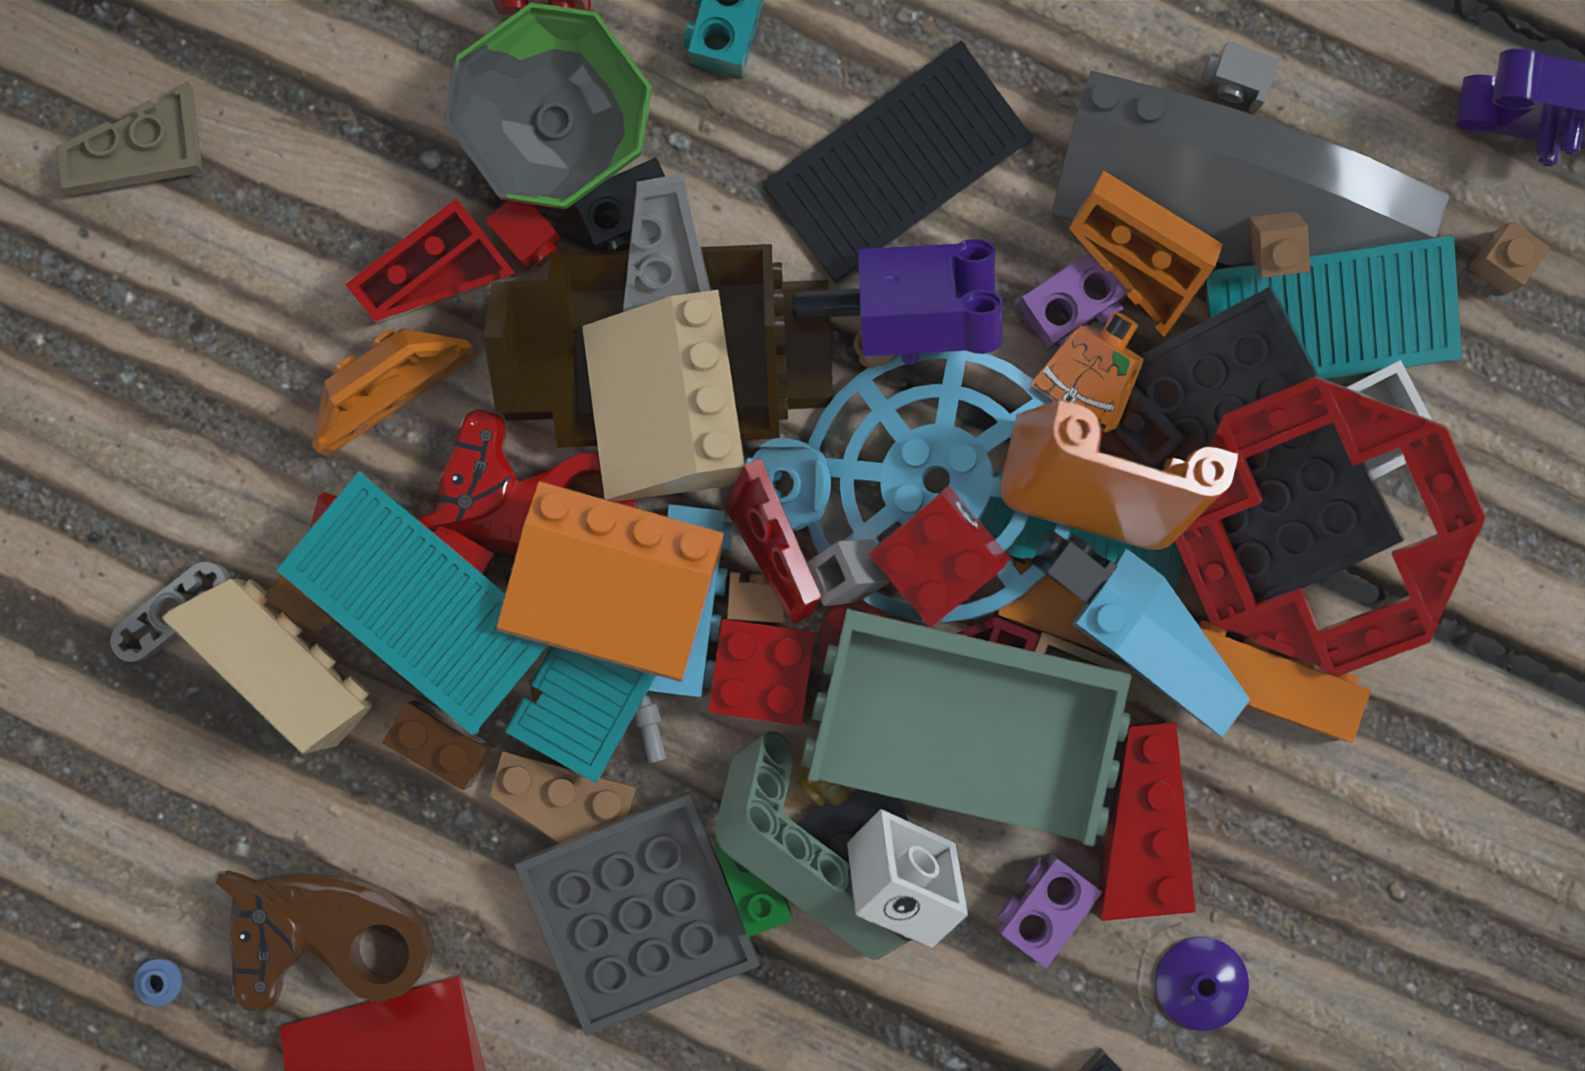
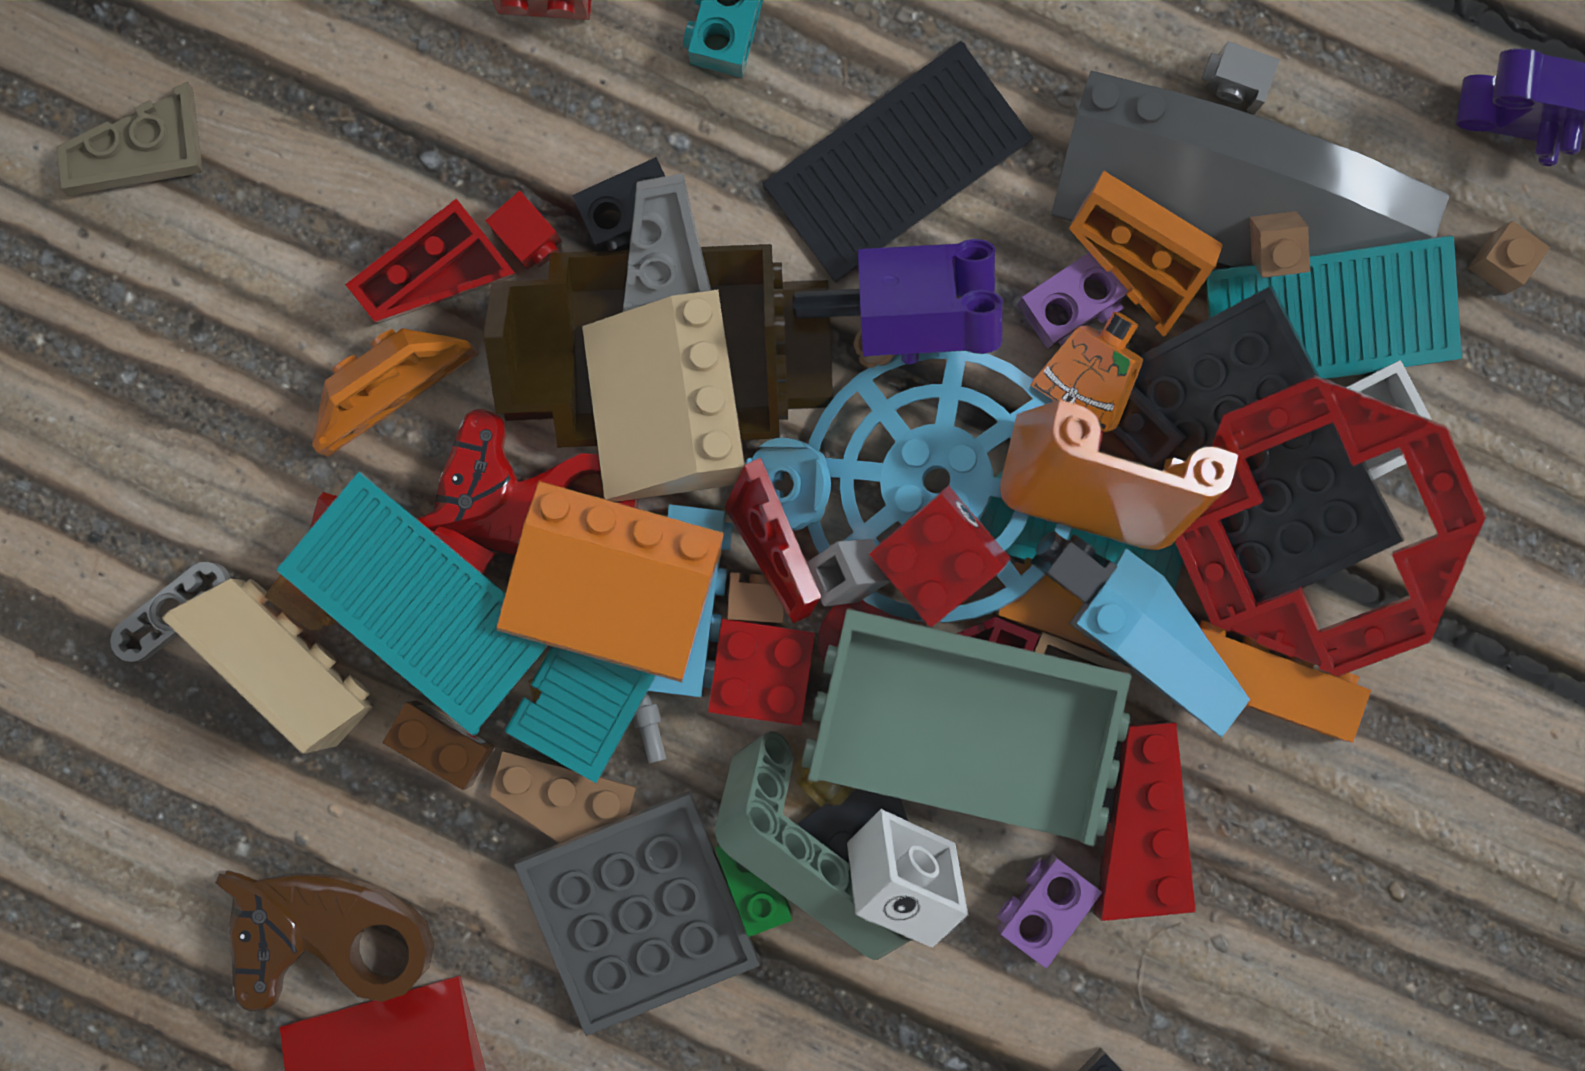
(171, 978): medium blue plate -> none
(548, 105): dark grey rock -> none
(1182, 971): dark purple dish -> none

